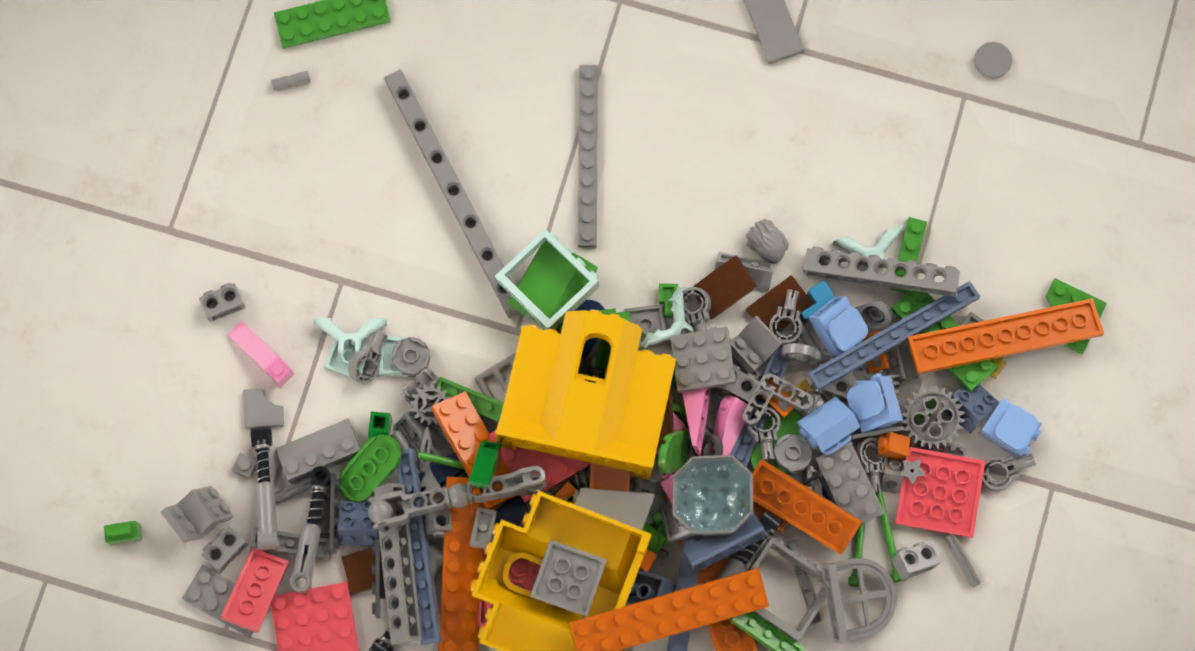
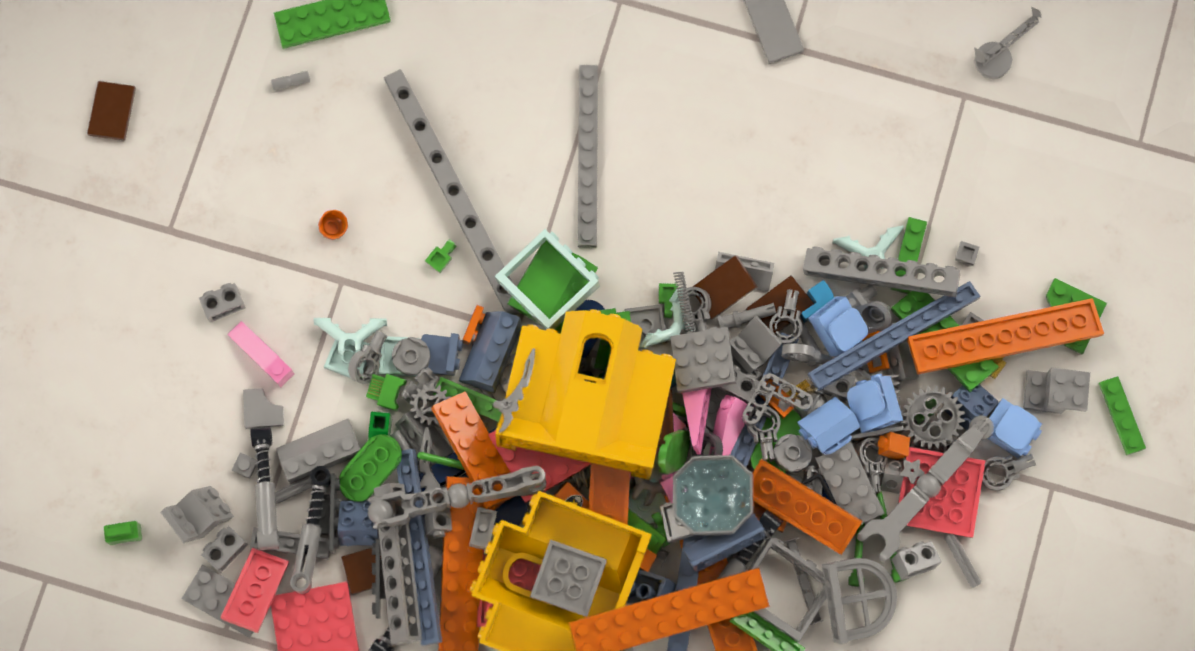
(111, 110): none -> reddish brown tile
(333, 224): none -> orange hair
(385, 390): none -> bright green piece
(439, 257): none -> bright green plate
(443, 353): none -> sand blue bracket
(477, 318): none -> orange piece
(485, 464): green slope -> none
(491, 350): none -> sand blue slope
(510, 404): none -> light grey piece
(622, 506): light grey slope -> none
(689, 309): none -> light grey piece
(737, 319): none -> light grey pin
(767, 241): light grey hair -> none
(860, 297): none -> light grey axle
(927, 486): none -> light grey piece
(967, 253): none -> light grey plate
(981, 57): none -> light grey piece
(1056, 390): none -> light grey bracket
(1122, 415): none -> bright green plate

